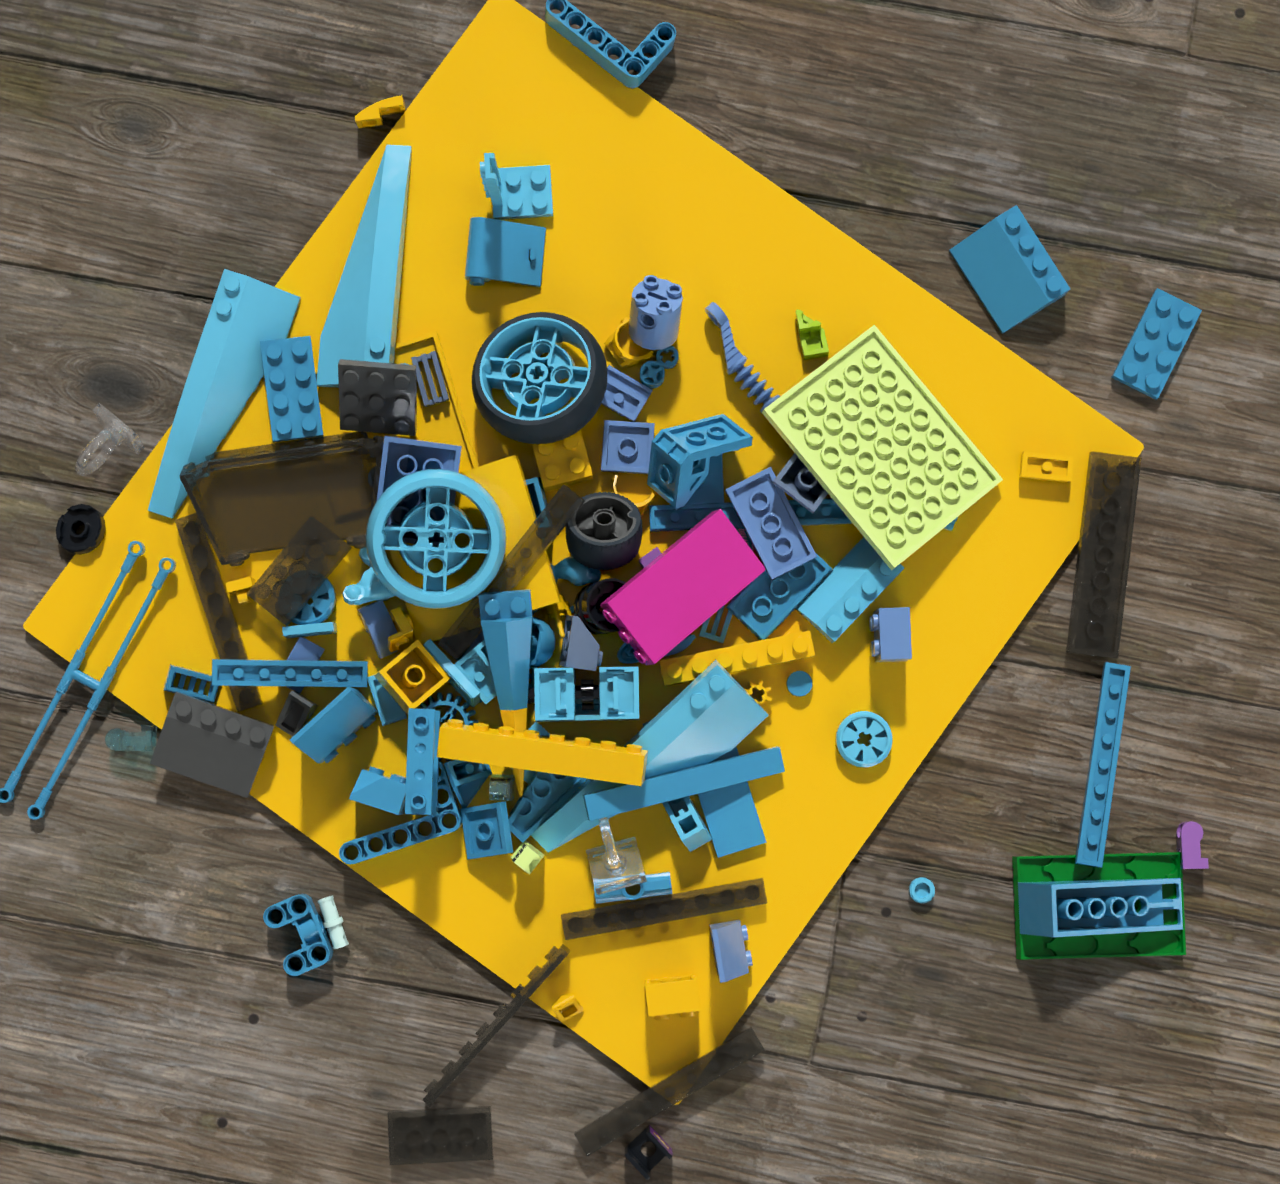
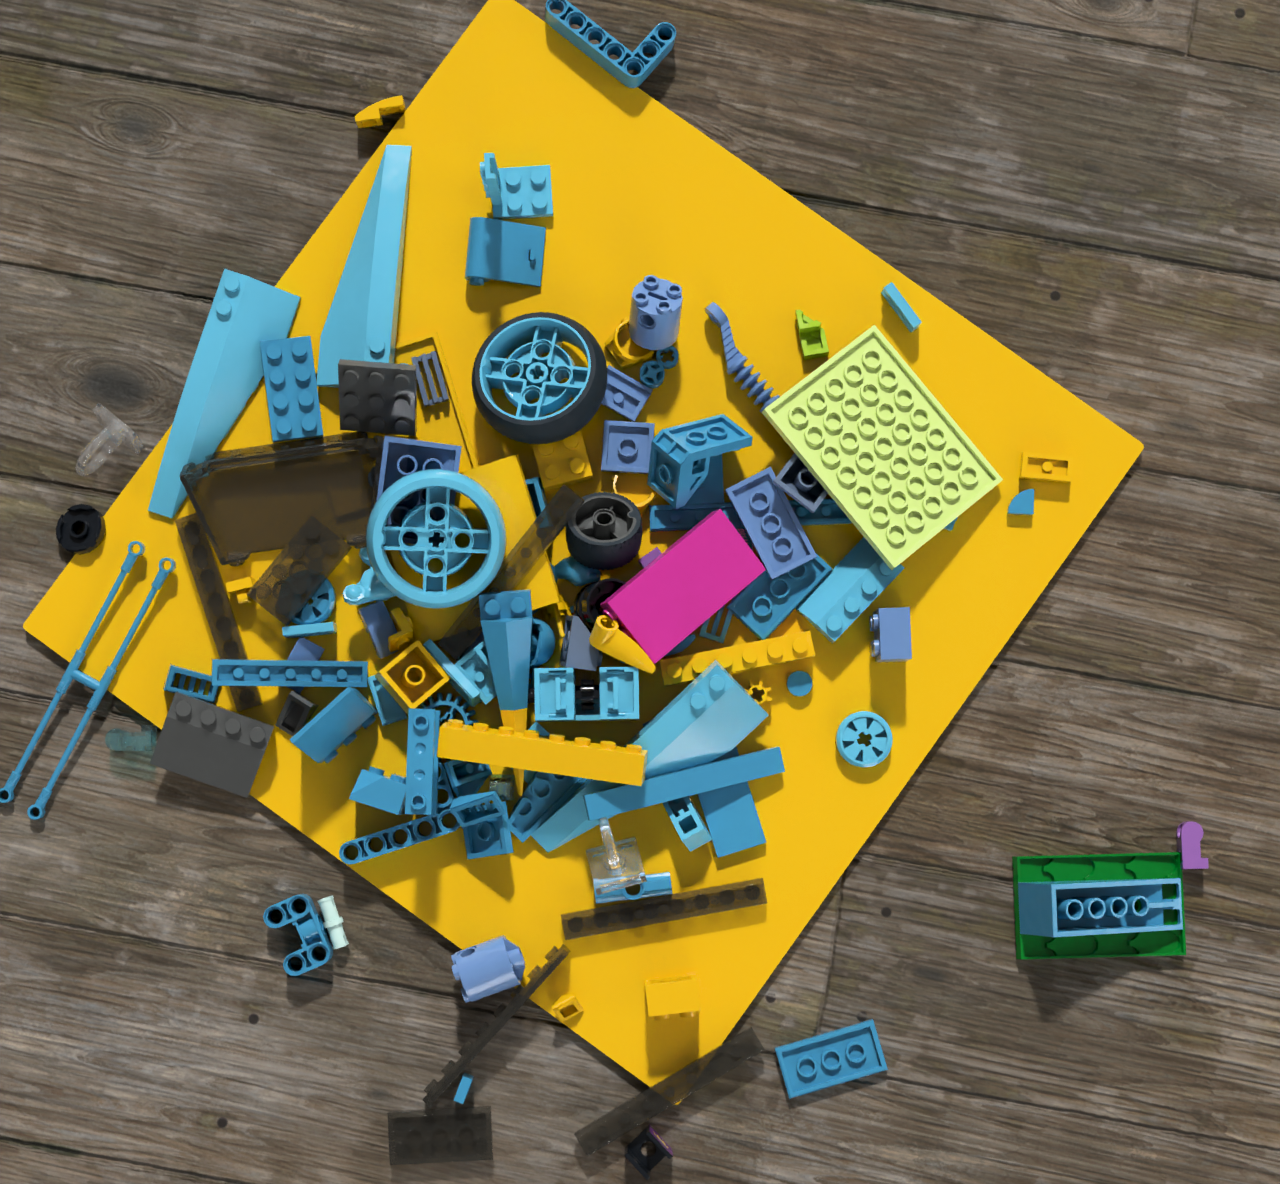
(463, 1088): none -> dark azure tile
(468, 818): none -> dark azure slope
(488, 968): none -> medium blue cylinder
(527, 857): yellowish green leg -> none
(617, 644): none -> yellow piece
(729, 949): medium blue slope -> none
(831, 1058): none -> dark azure tile
(901, 307): none -> medium azure tile
(921, 890): medium azure tile -> none
(1009, 269): dark azure slope -> none
(1022, 503): none -> dark azure tile
(1102, 765): dark azure plate -> none
(1103, 555): clear smoke plate -> none
(1156, 343): dark azure plate -> none

